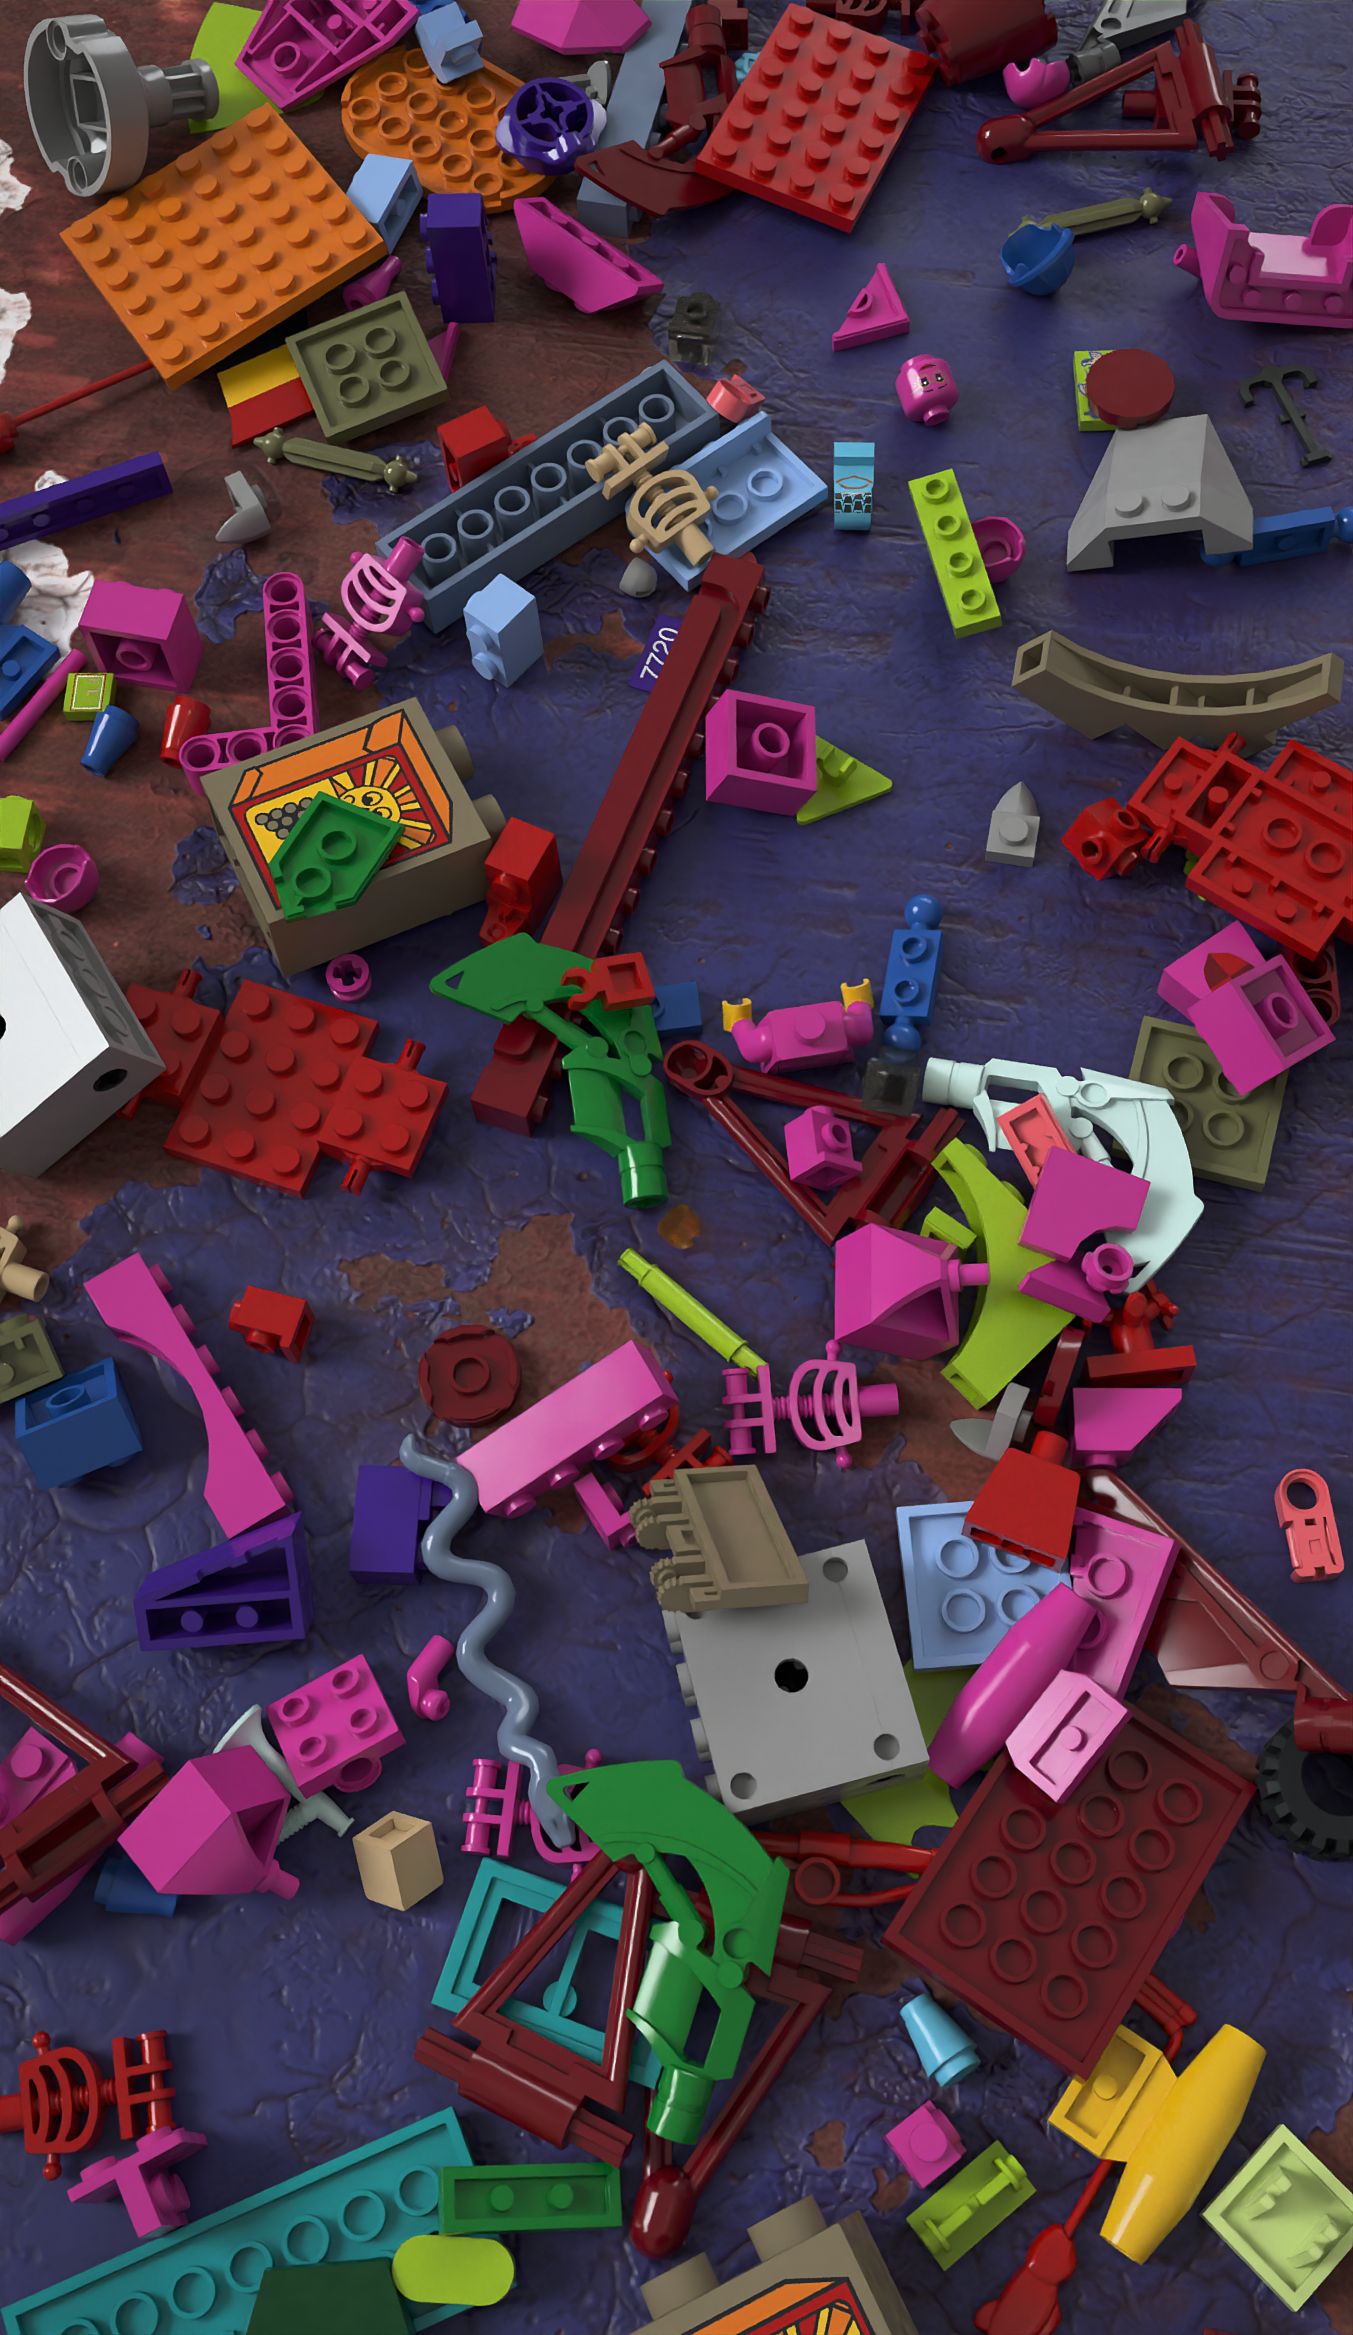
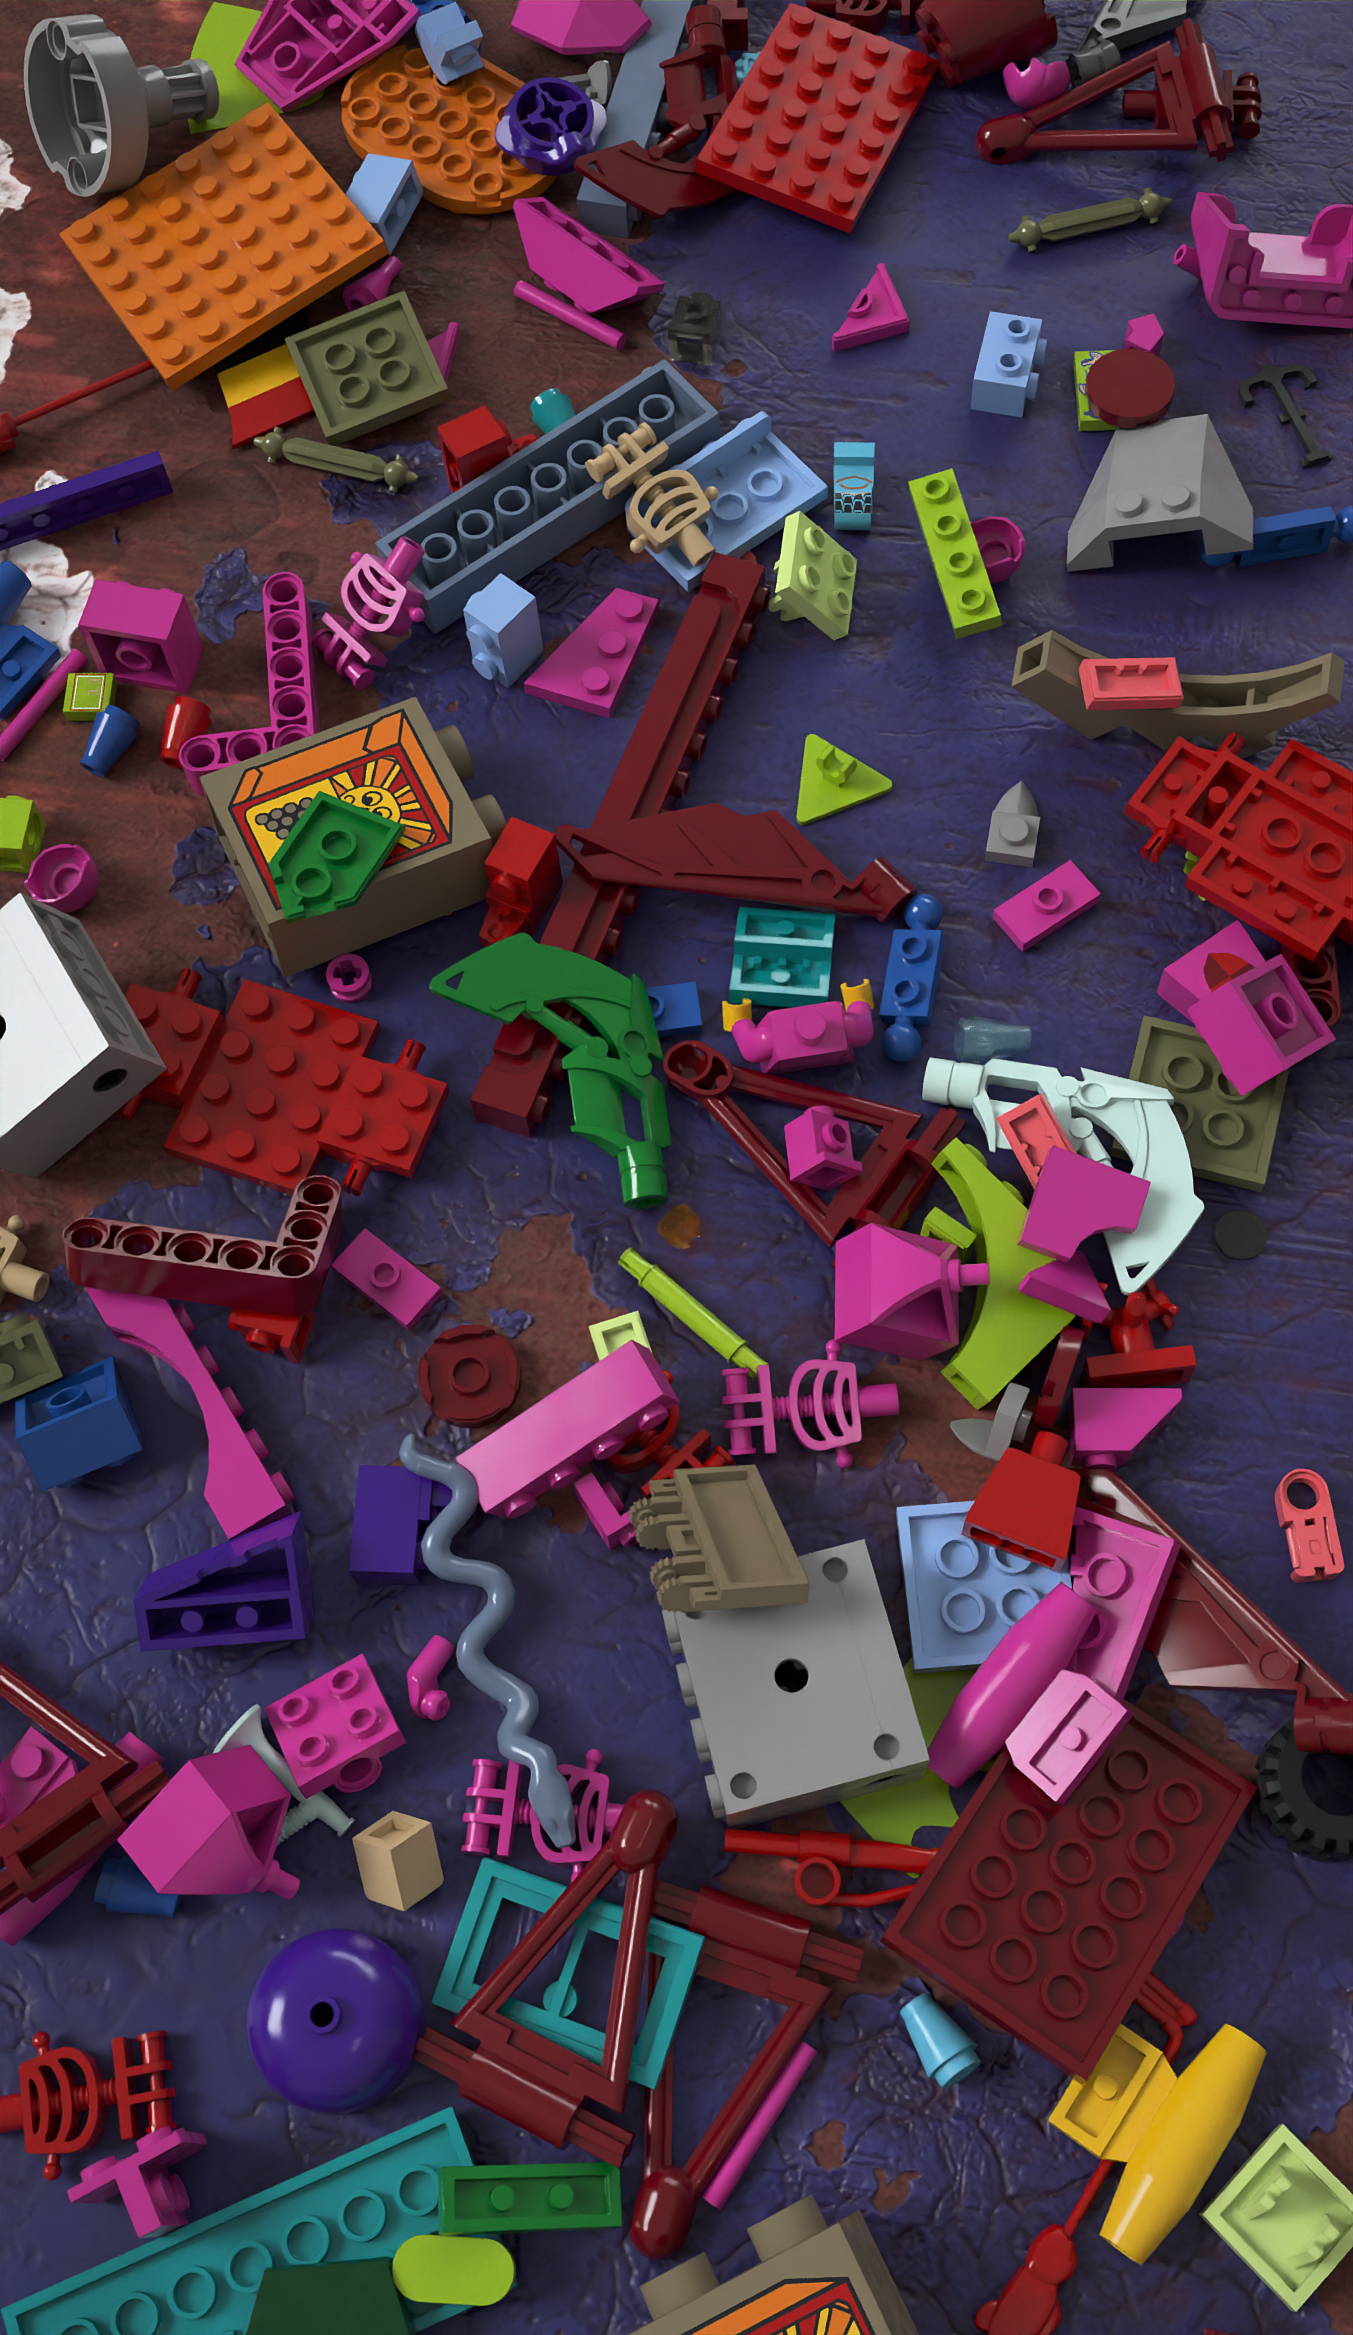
(215, 1267): none -> dark red beam
(250, 520): light grey plate -> none
(372, 2030): none -> dark purple cylinder
(387, 1279): none -> dark pink plate
(460, 257): dark purple wedge -> none
(551, 409): none -> teal cone
(570, 315): none -> dark pink bar
(598, 656): none -> dark pink wing
(615, 980): red plate -> none
(616, 1332): none -> yellowish green tile
(638, 578): light grey hinge -> none
(655, 653): dark purple sticker -> none
(655, 1810): green piece -> none
(733, 857): none -> dark red wing
(735, 399): coral piece -> none
(758, 2127): none -> dark pink bar
(760, 753): dark pink brick -> none
(782, 957): none -> teal slope
(814, 577): none -> yellowish green plate
(891, 1081): clear smoke brick -> none
(925, 2144): dark pink brick -> none
(926, 389): dark pink head -> none
(971, 2204): lime hinge -> none
(985, 1038): none -> clear light blue cone
(1007, 364): none -> light blue brick
(1038, 258): blue piece -> none
(1046, 905): none -> dark pink plate
(1106, 839): red brick -> none
(1115, 1261): dark pink plate -> none
(1130, 683): none -> coral plate
(1144, 334): none -> dark pink piece
(1240, 1235): none -> clear smoke piece

